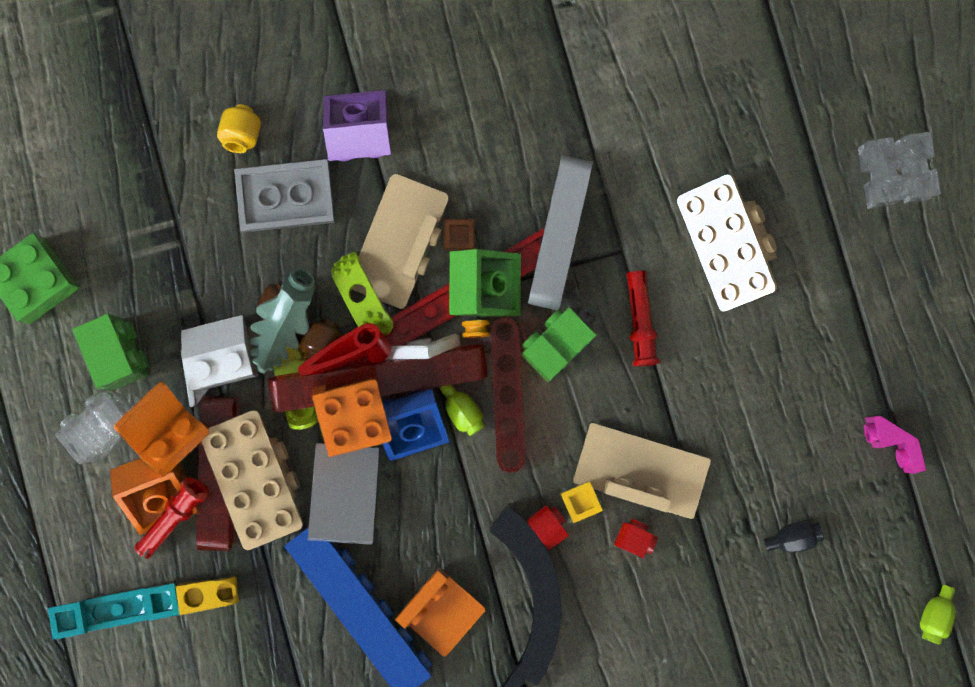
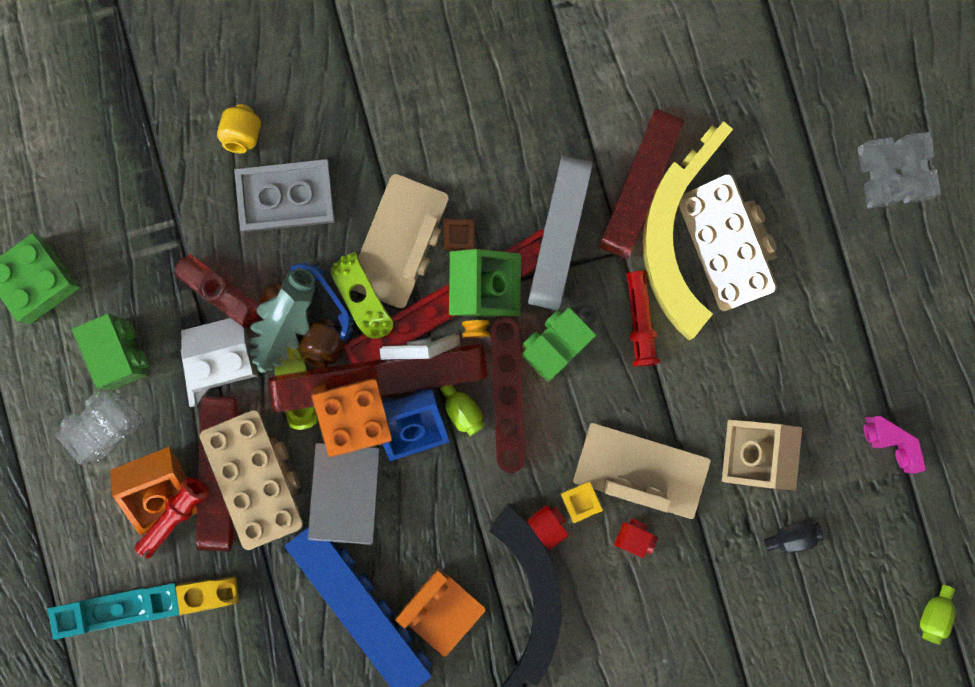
(161, 429): orange bracket -> none
(206, 281): none -> clear red piece
(345, 317): none -> blue piece
(356, 125): medium lavender slope -> none
(361, 343): red piece -> none
(641, 183): none -> clear red beam
(658, 250): none -> light yellow arch
(762, 454): none -> tan slope

